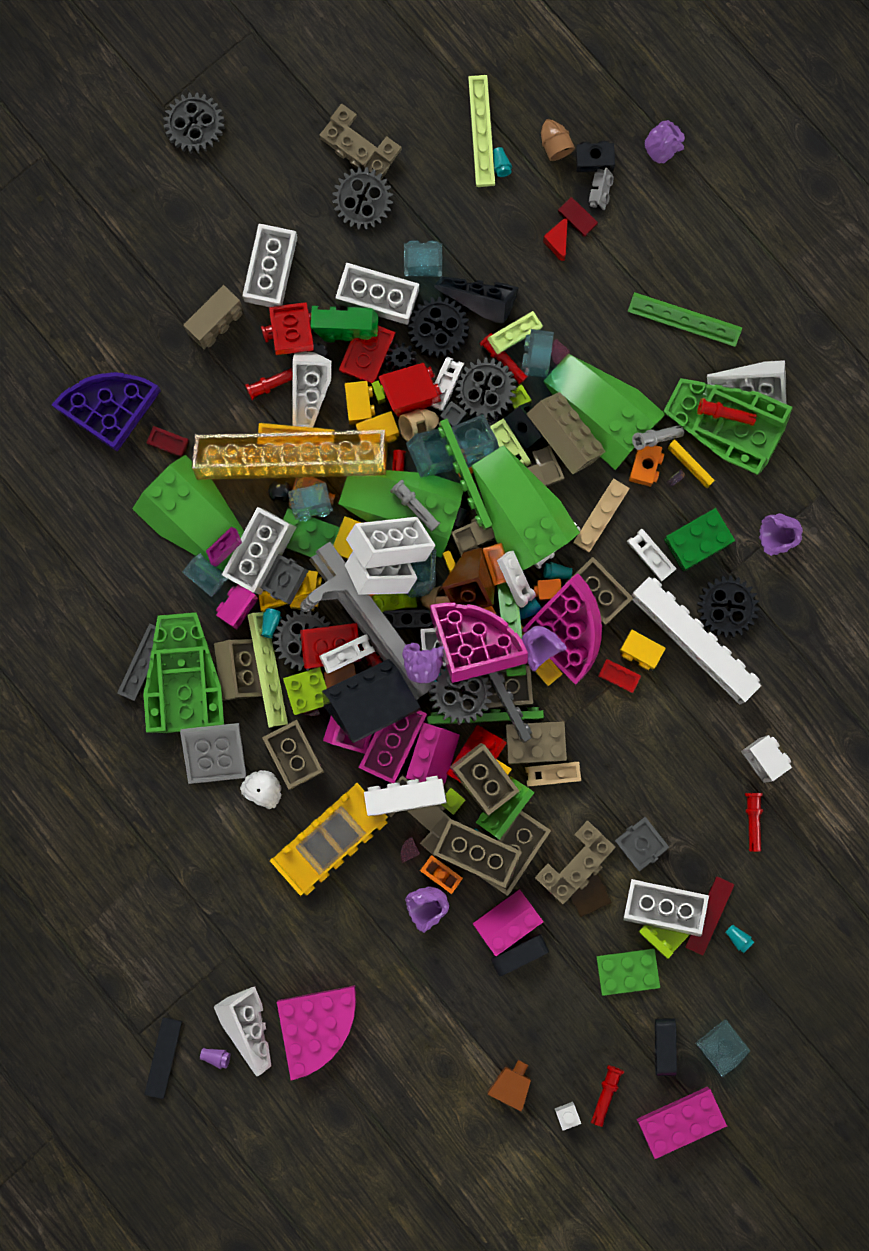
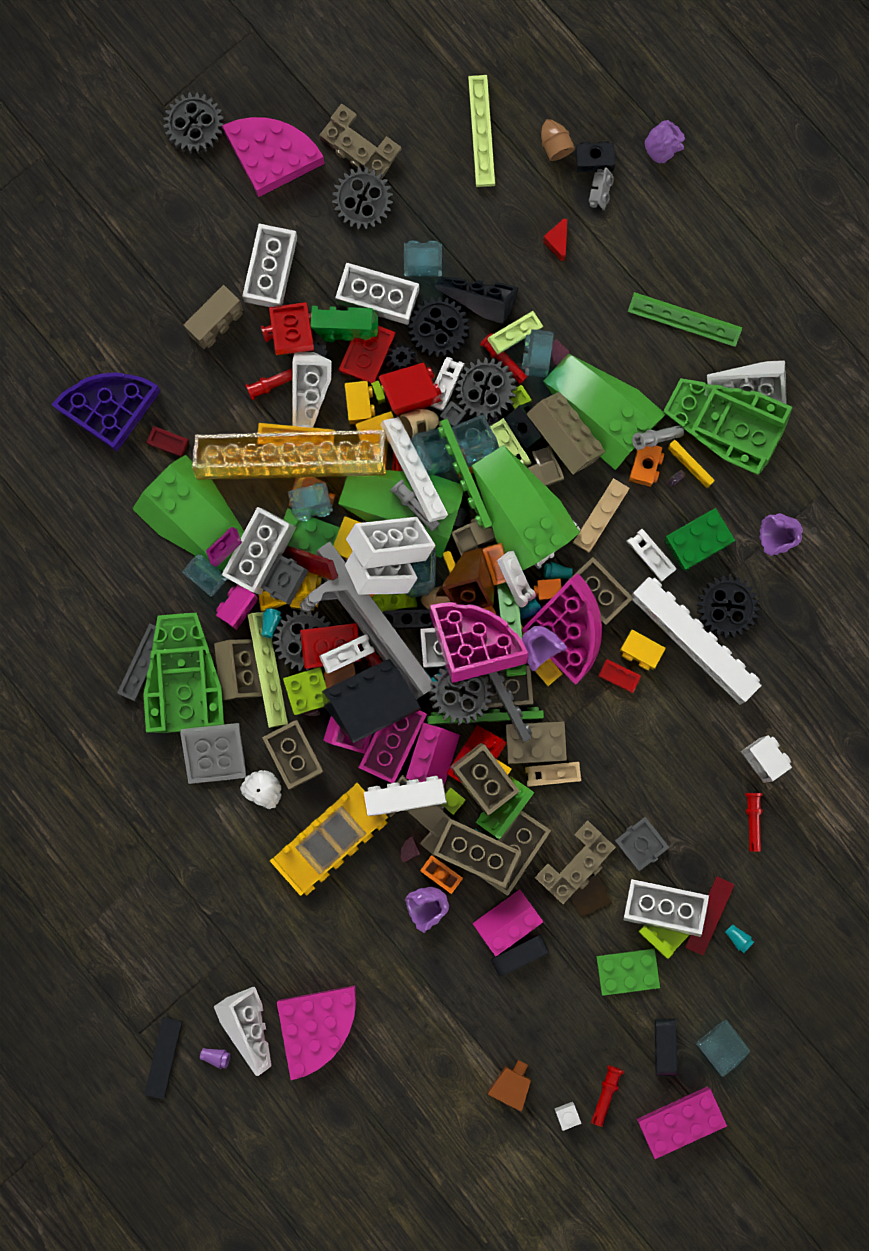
(271, 151): none -> dark pink brick
(279, 491): black piece -> none
(313, 563): none -> dark red tile
(414, 469): none -> white plate
(422, 665): medium lavender hair -> none
(502, 165): teal cone -> none
(577, 216): dark red tile -> none
(718, 410): red pin -> none

